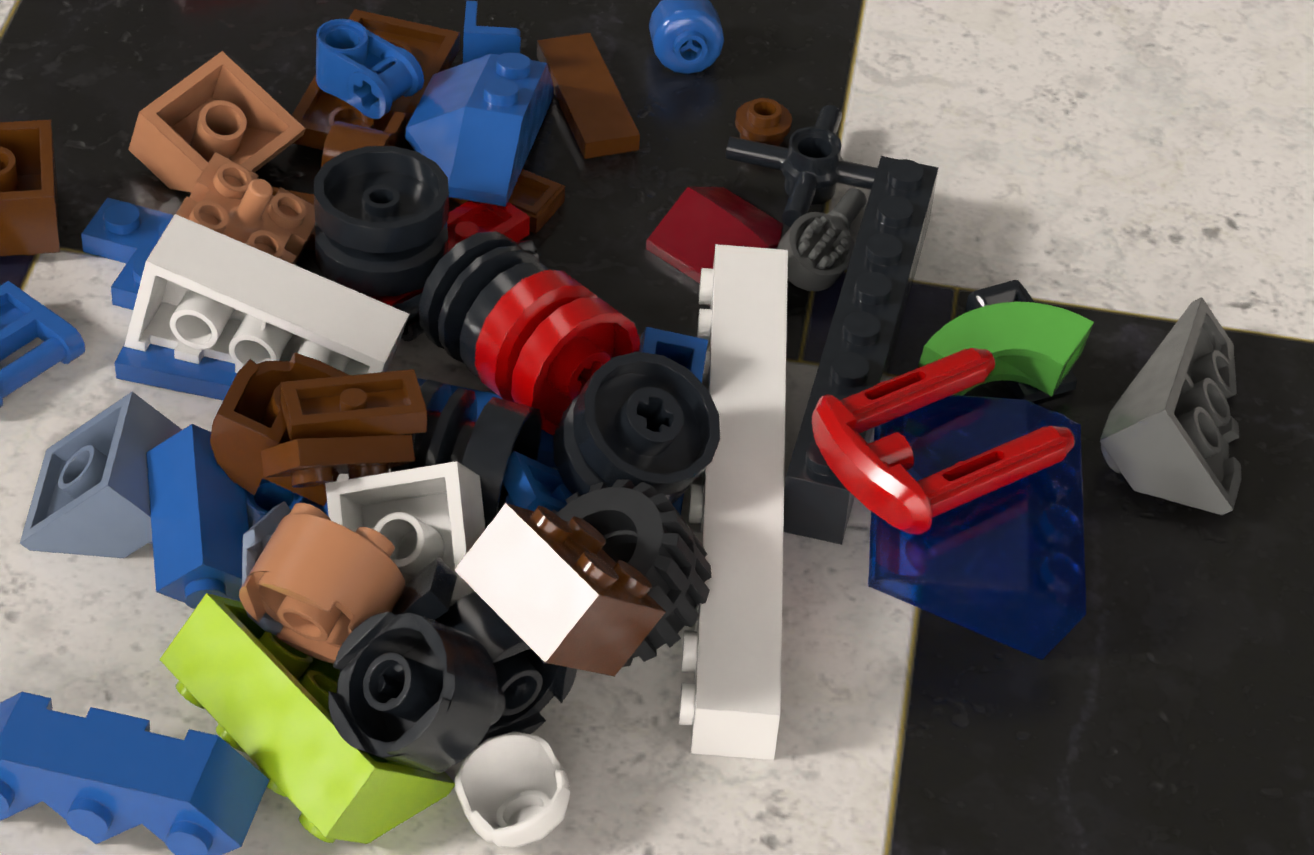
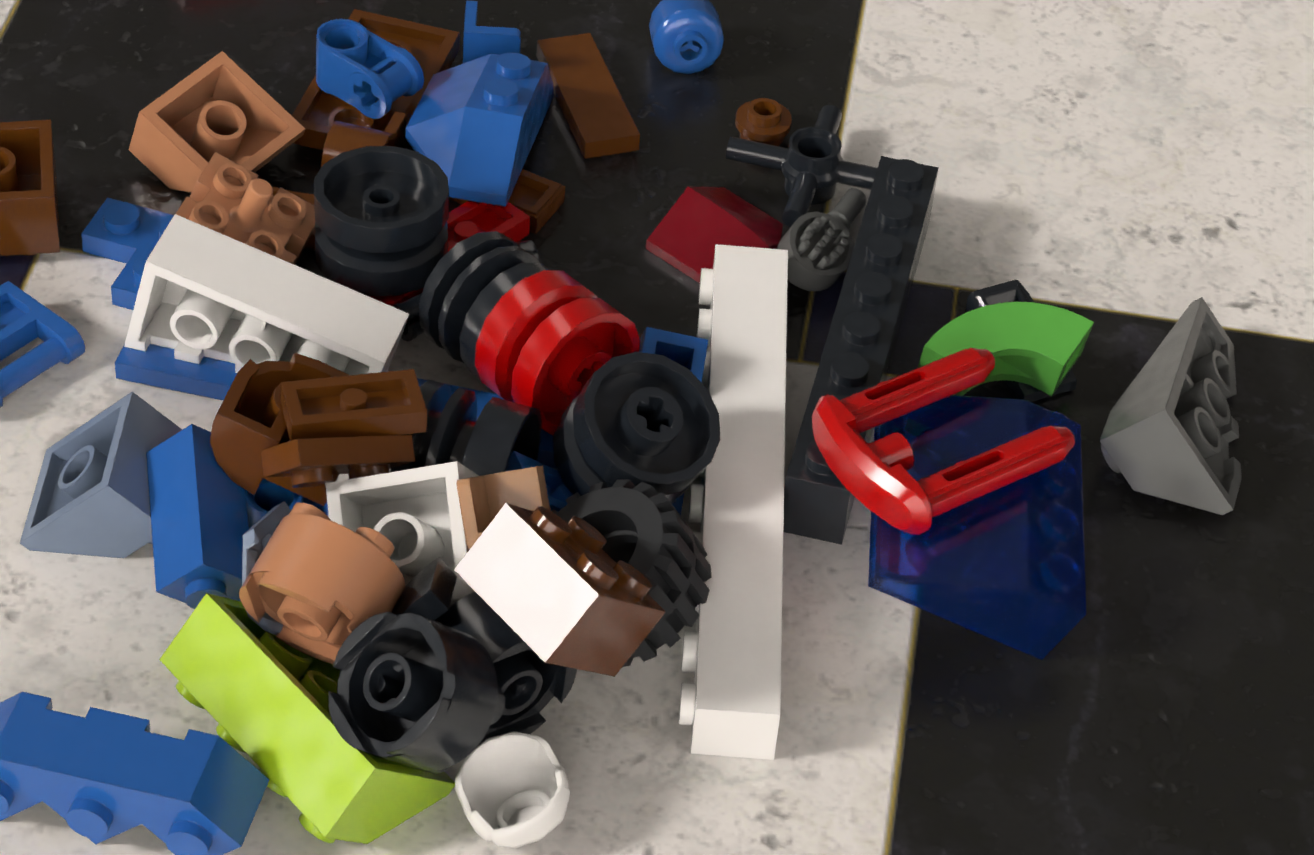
(486, 495): none -> medium nougat panel

